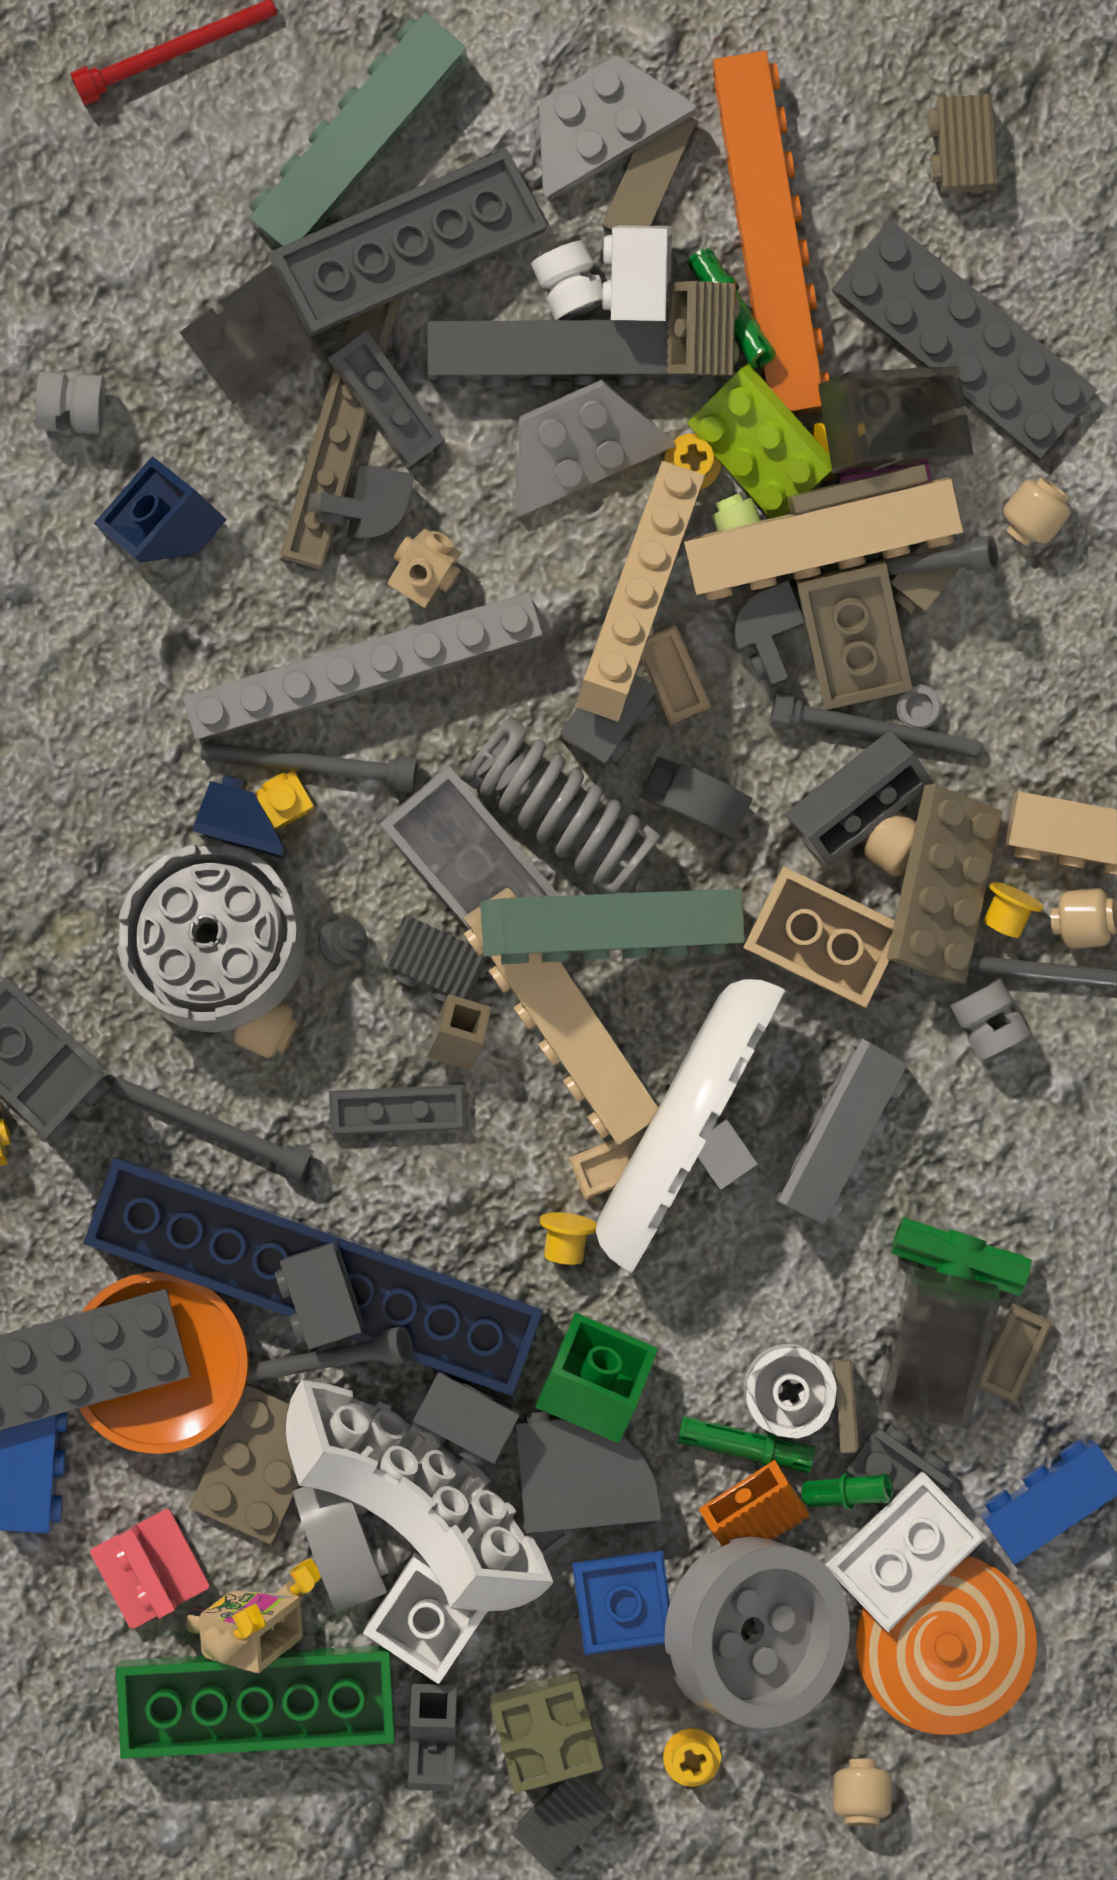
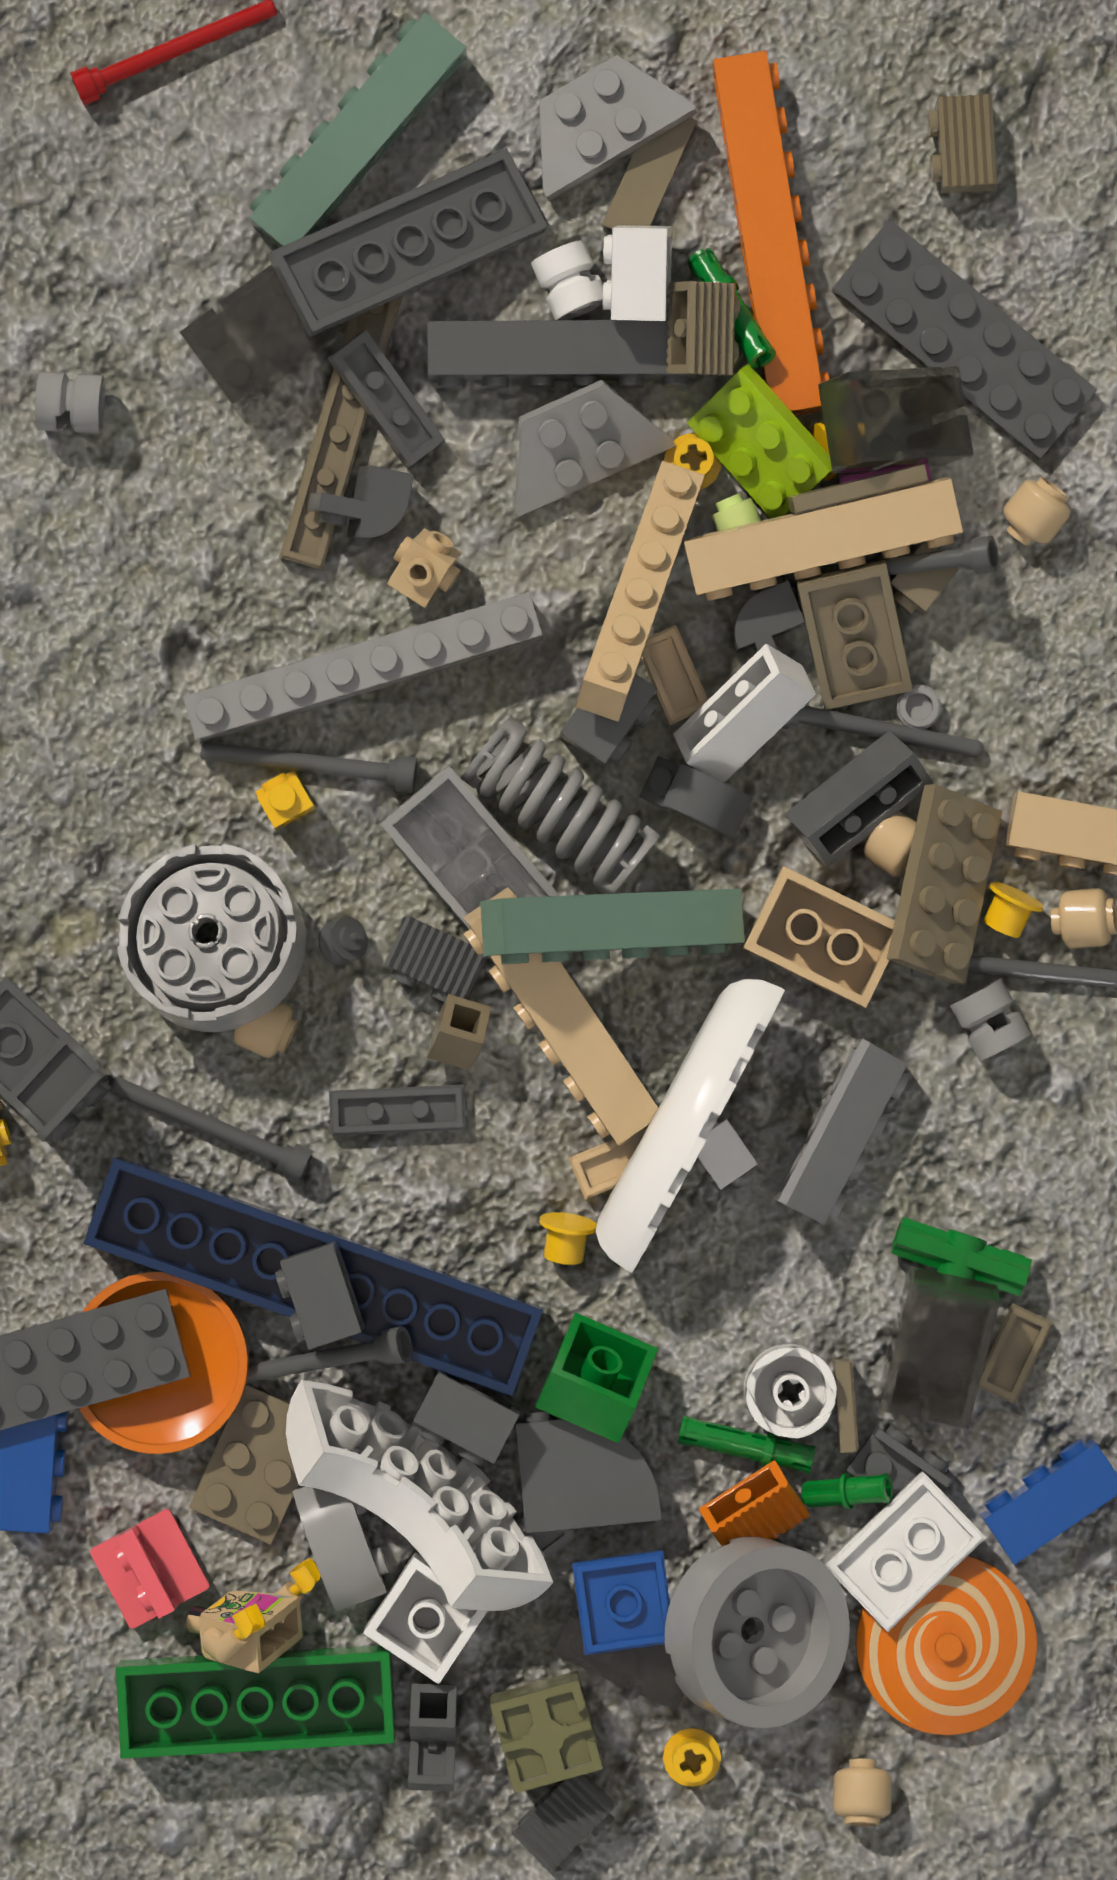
(159, 516): dark blue slope -> none
(237, 818): dark blue slope -> none
(744, 713): none -> white brick

